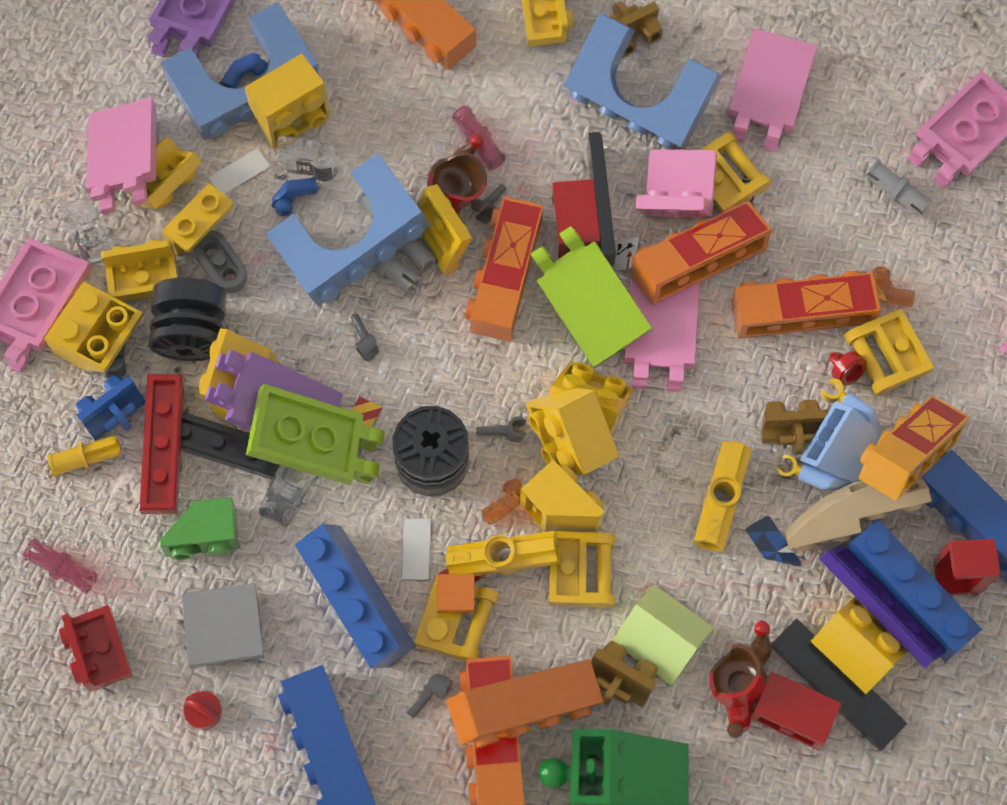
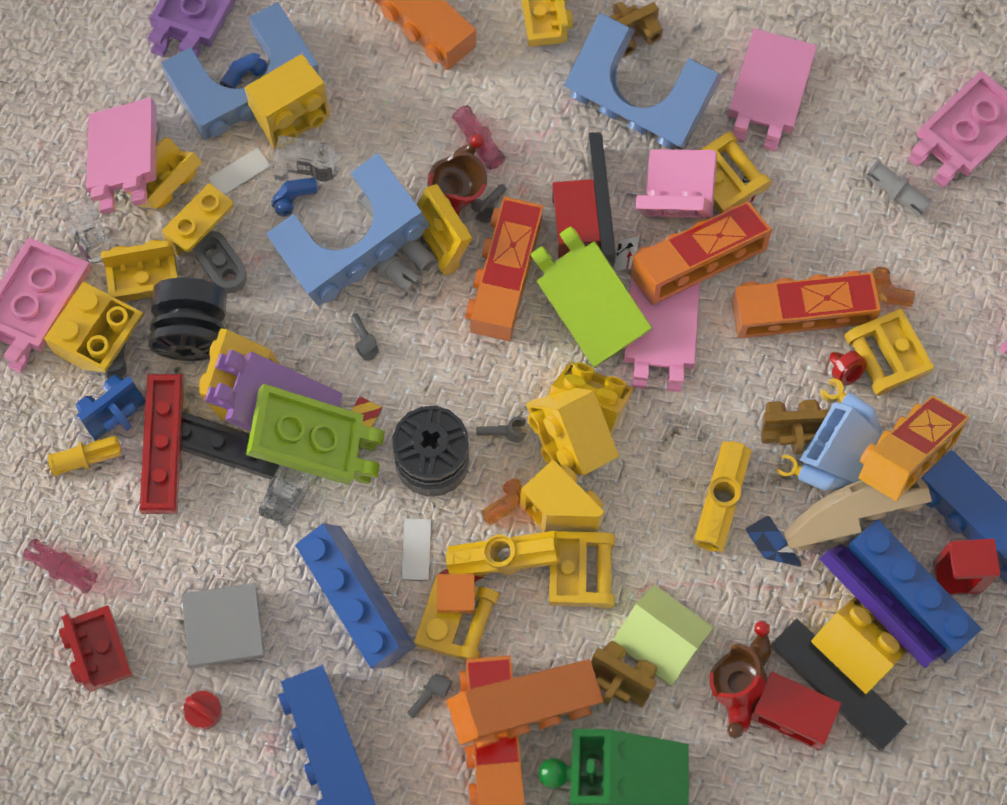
(203, 528): bright green slope -> none

